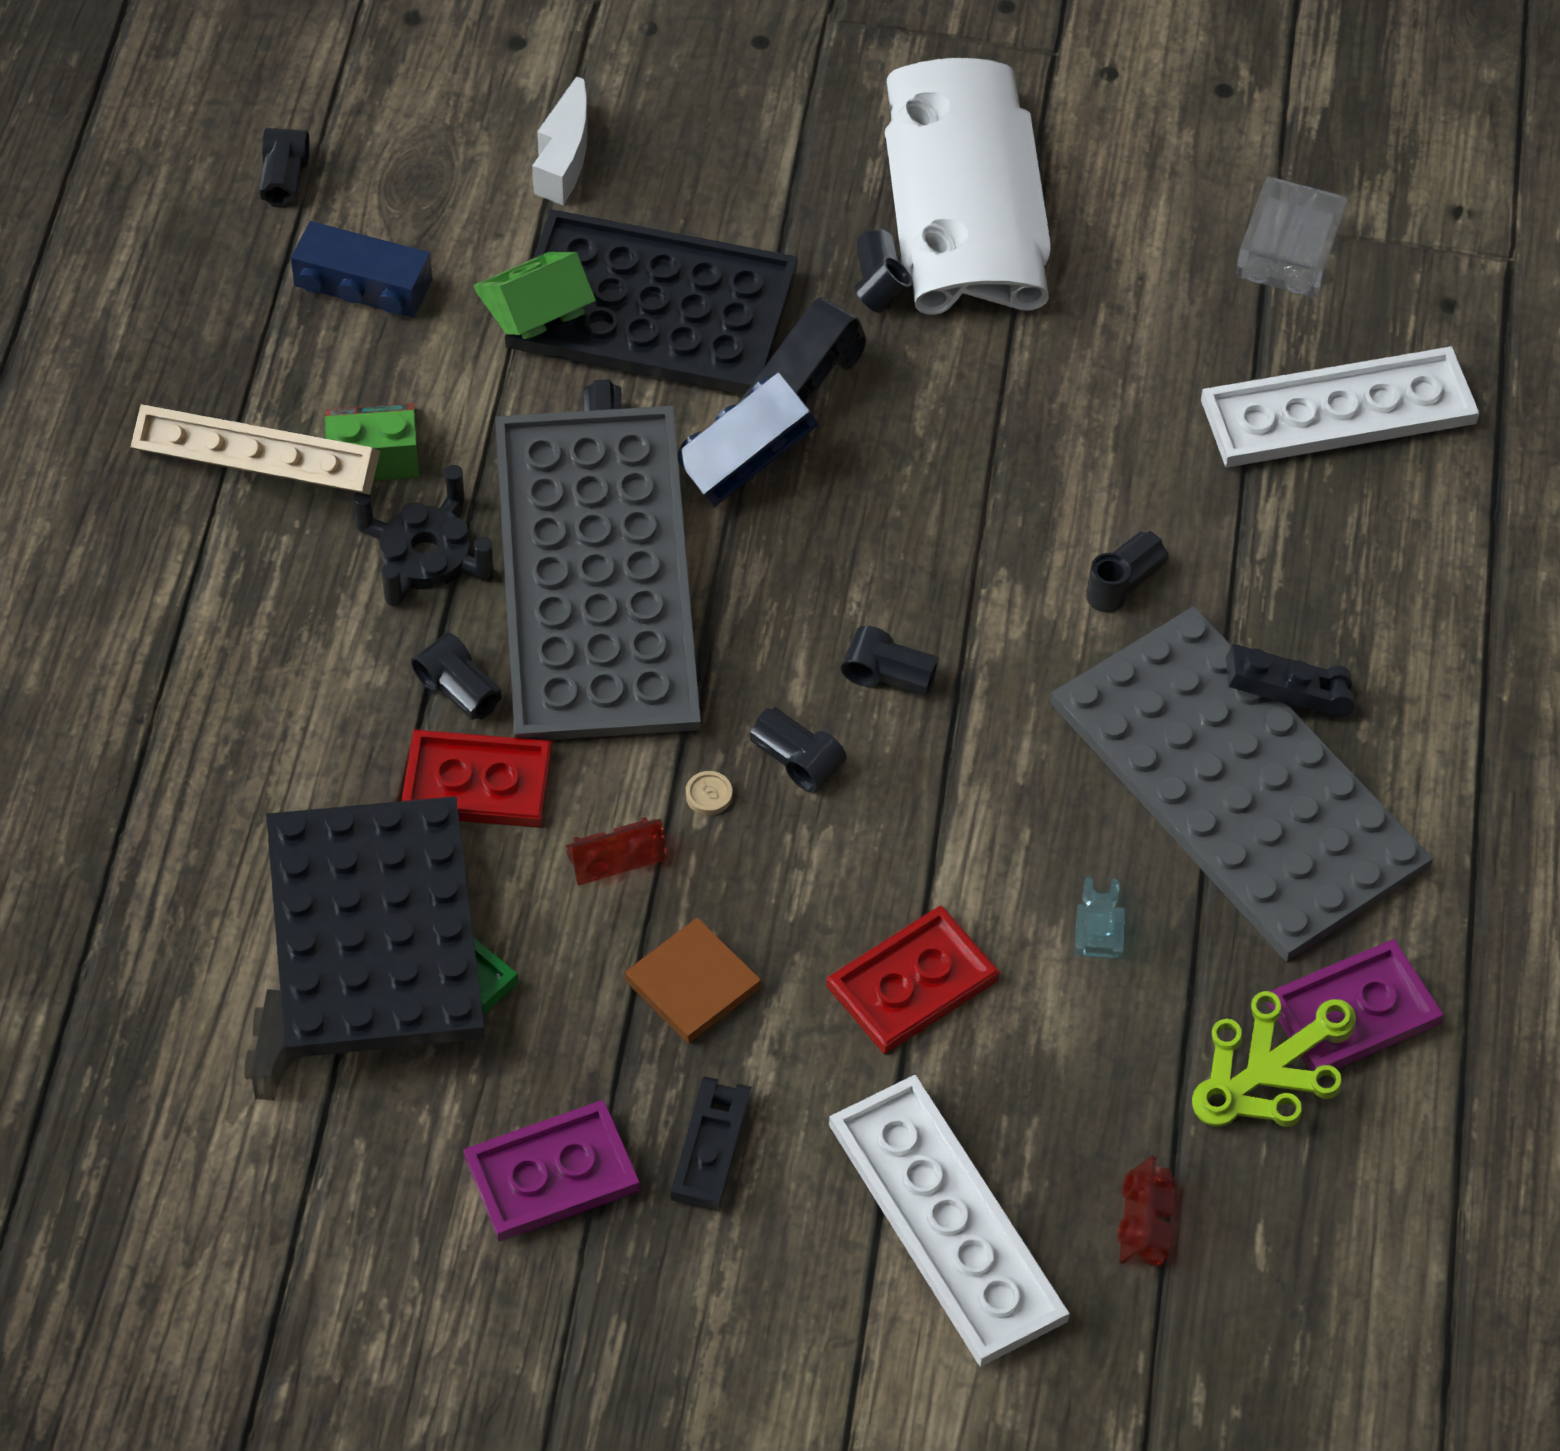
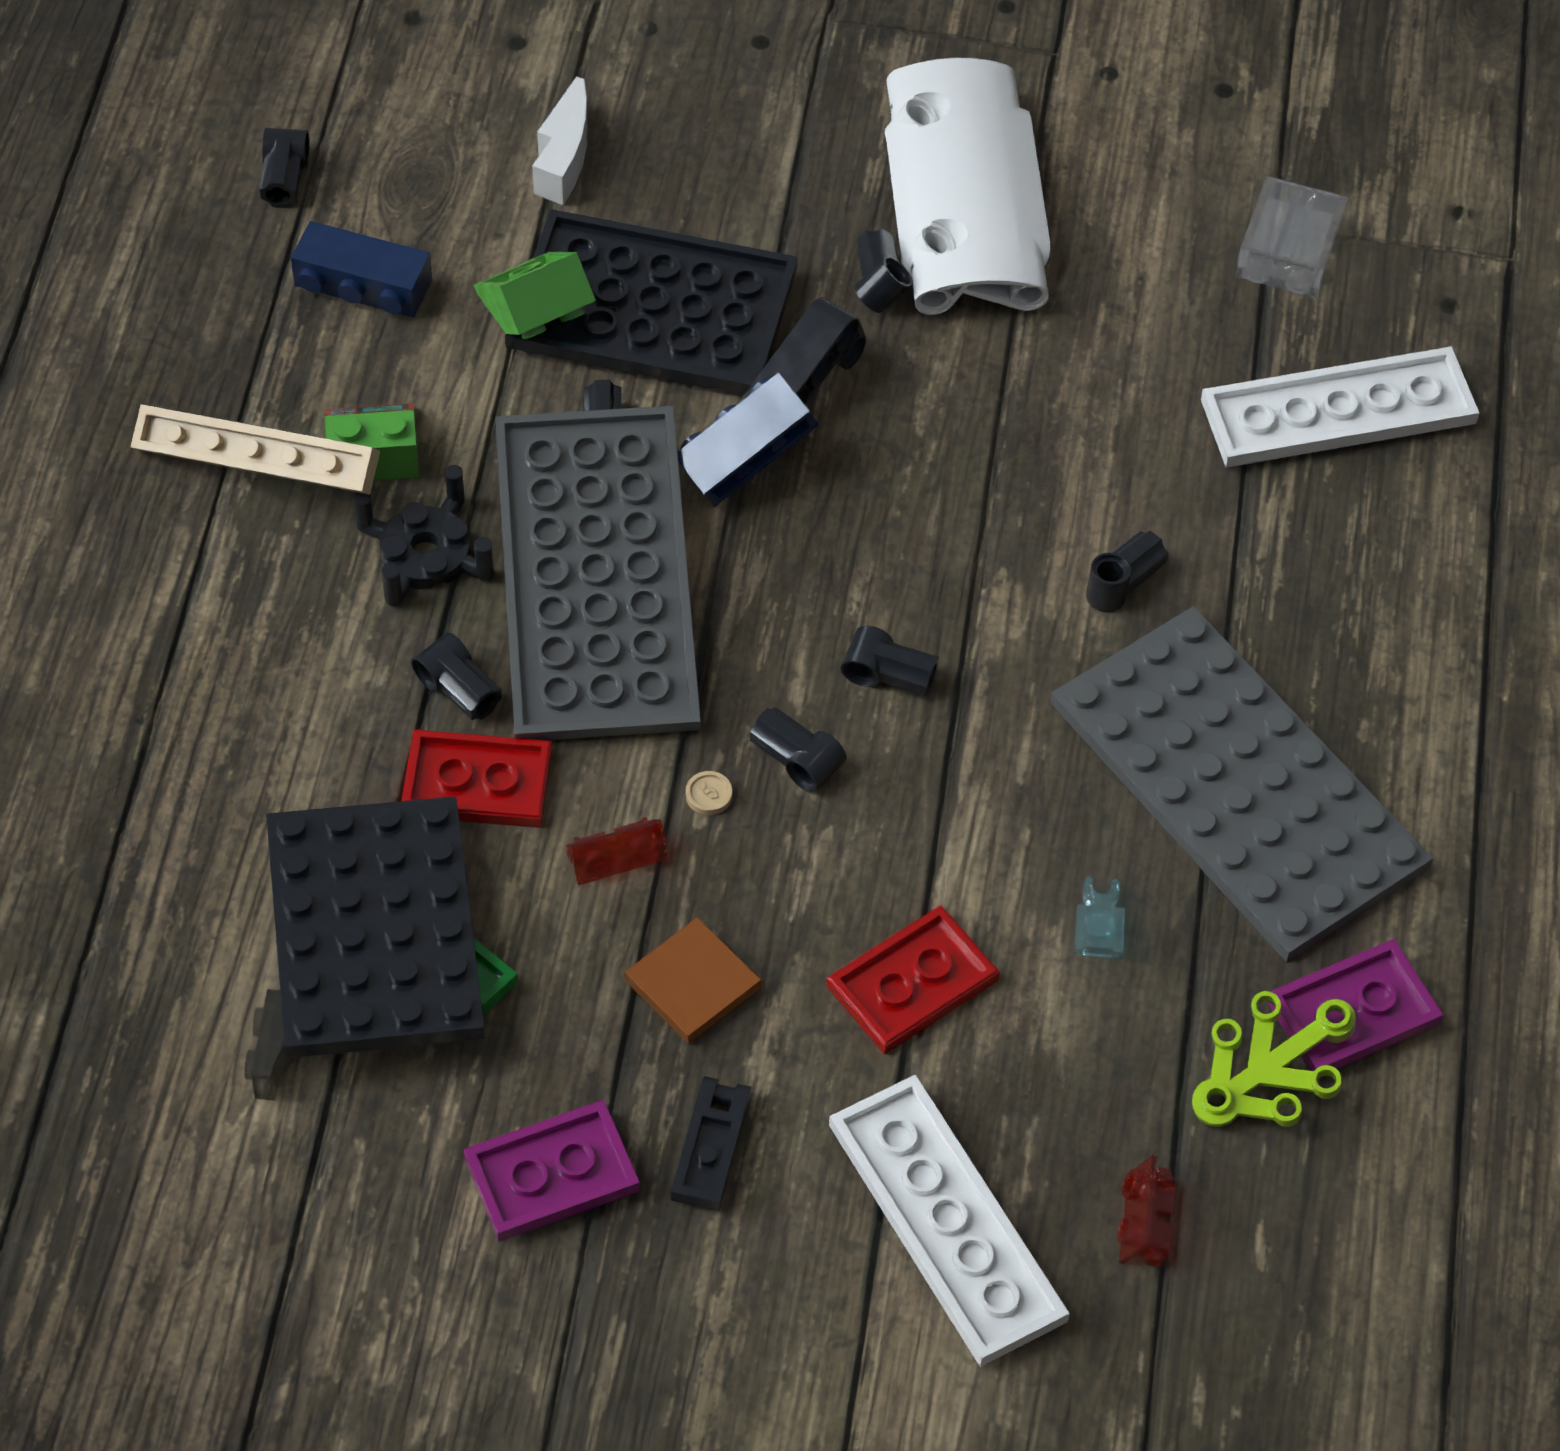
(1290, 681): black plate -> none

